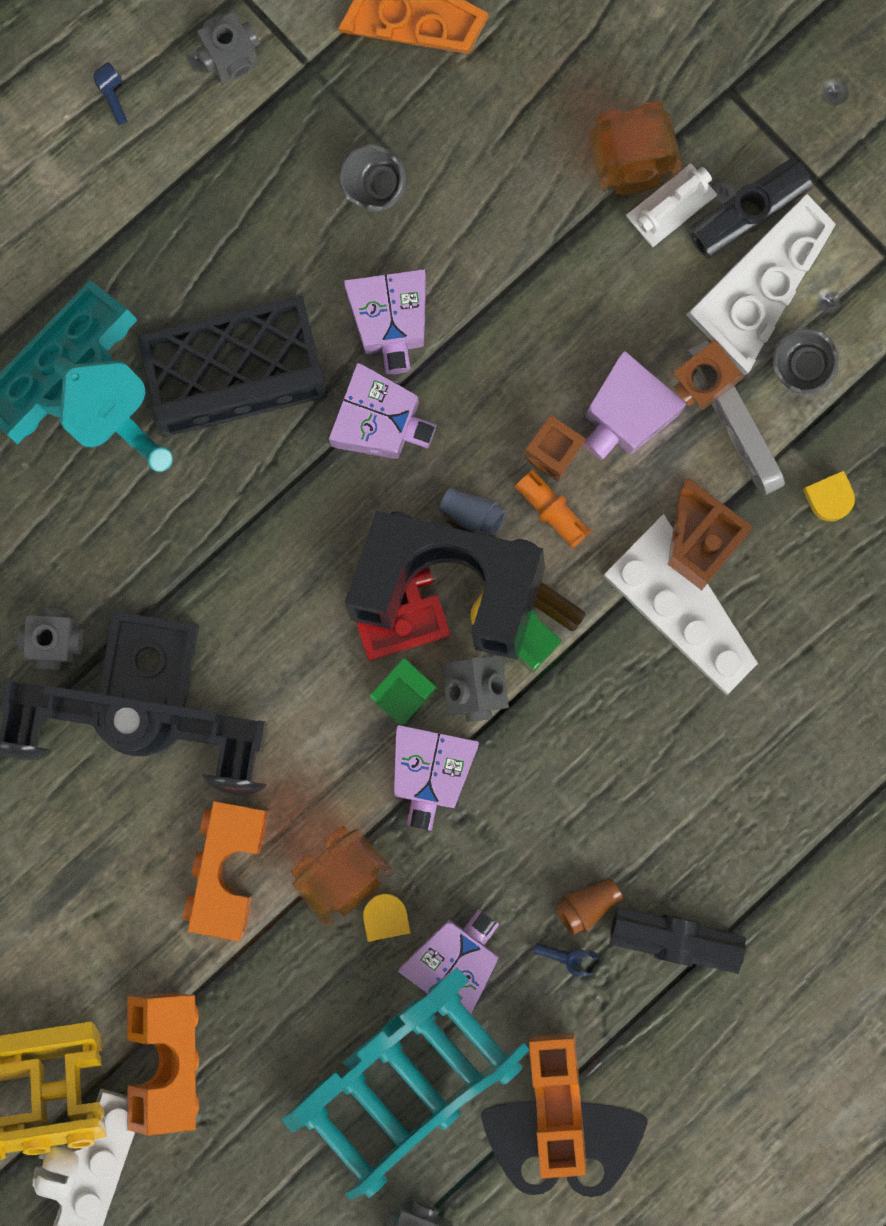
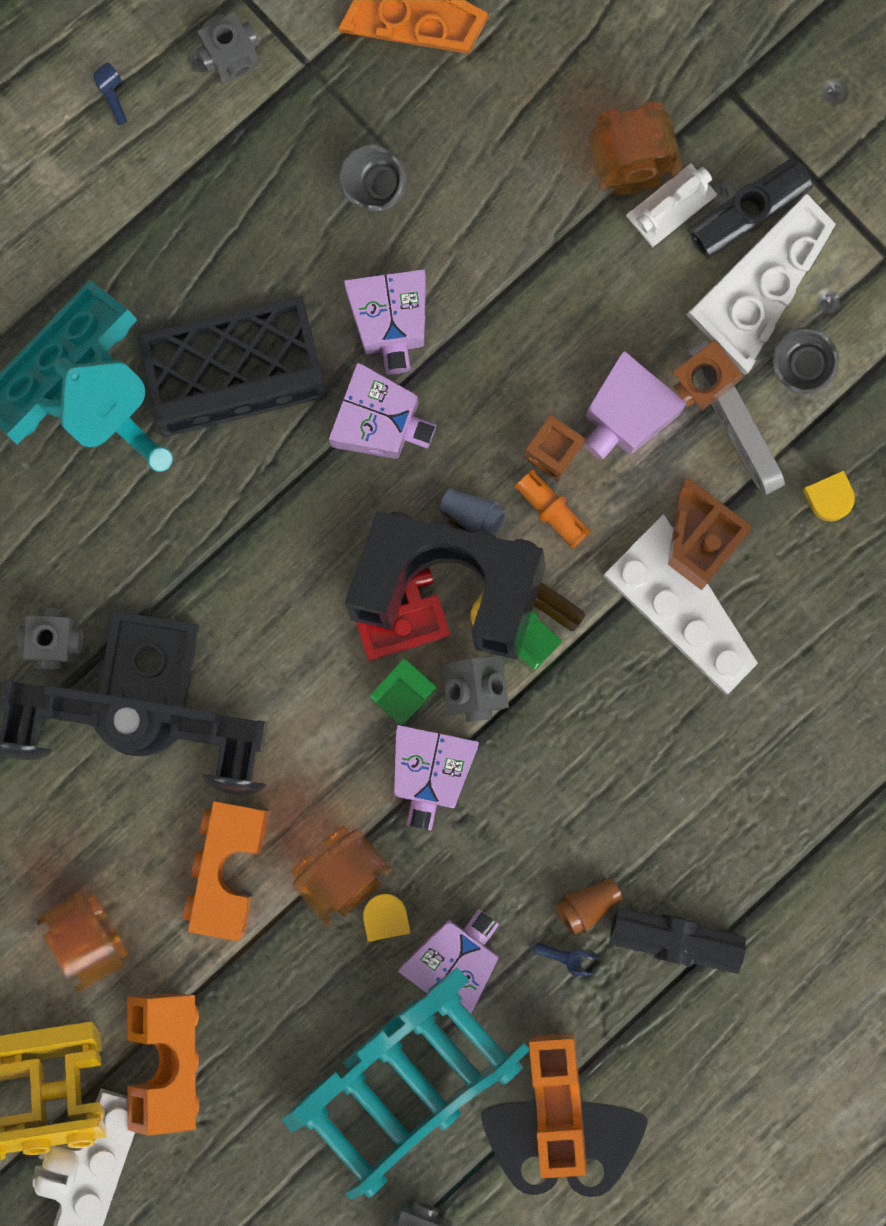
(82, 941): none -> clear orange brick

